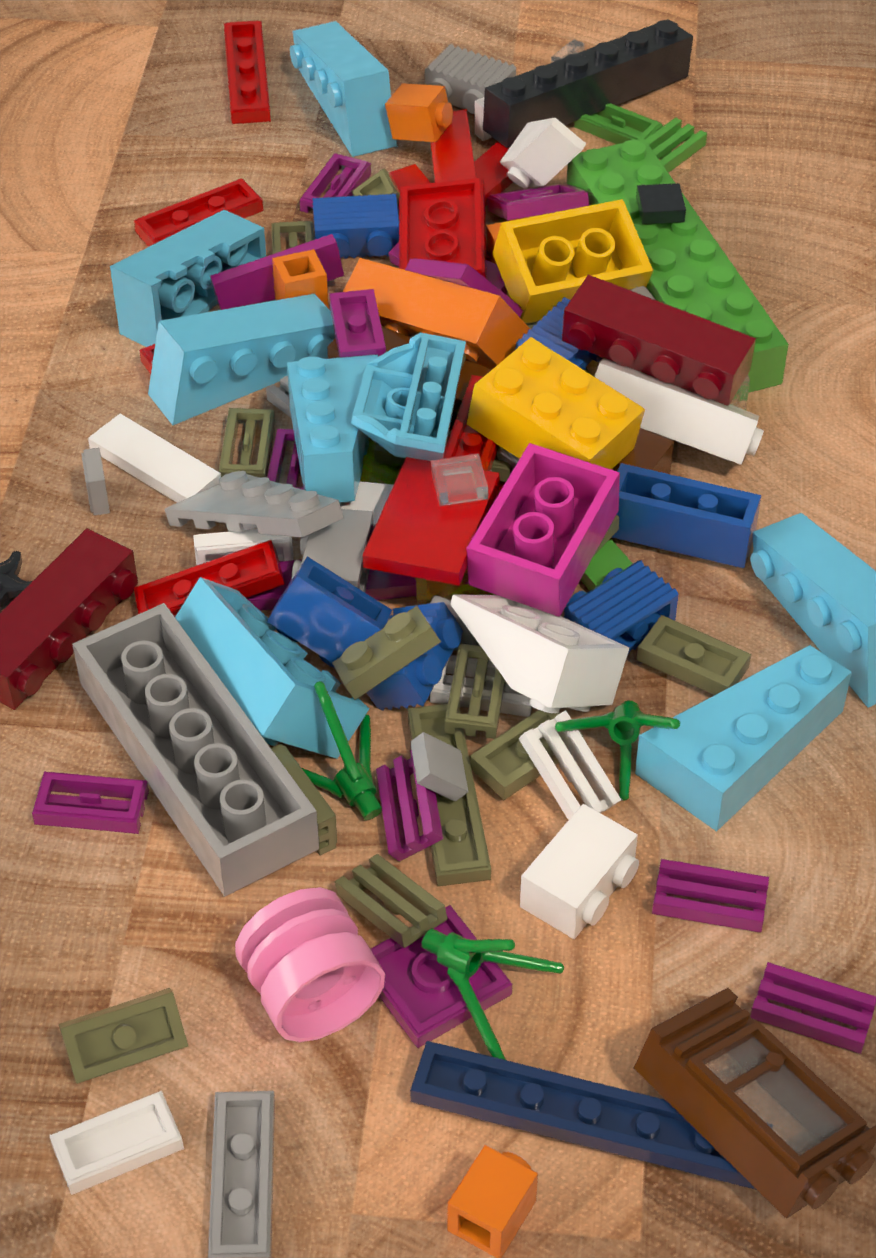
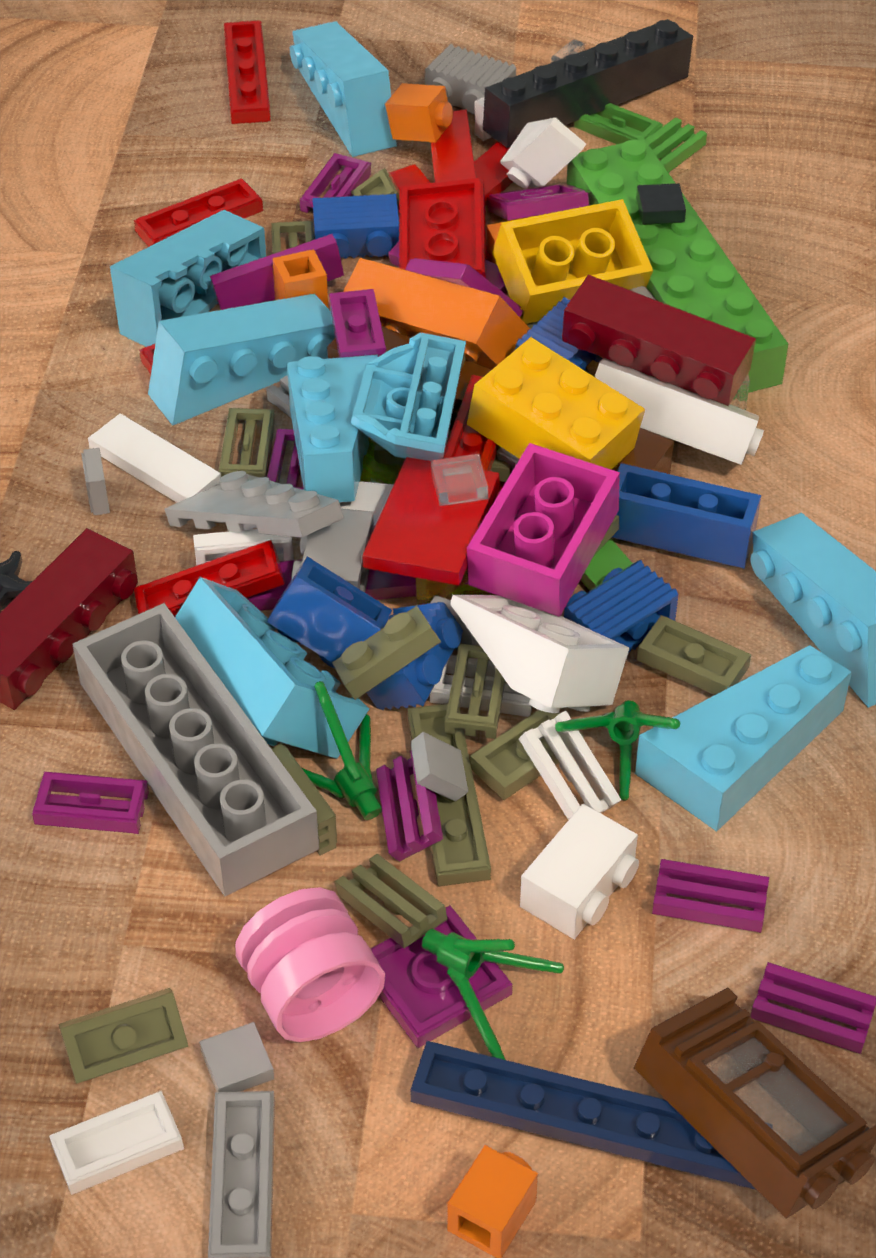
(237, 1059): none -> light grey tile

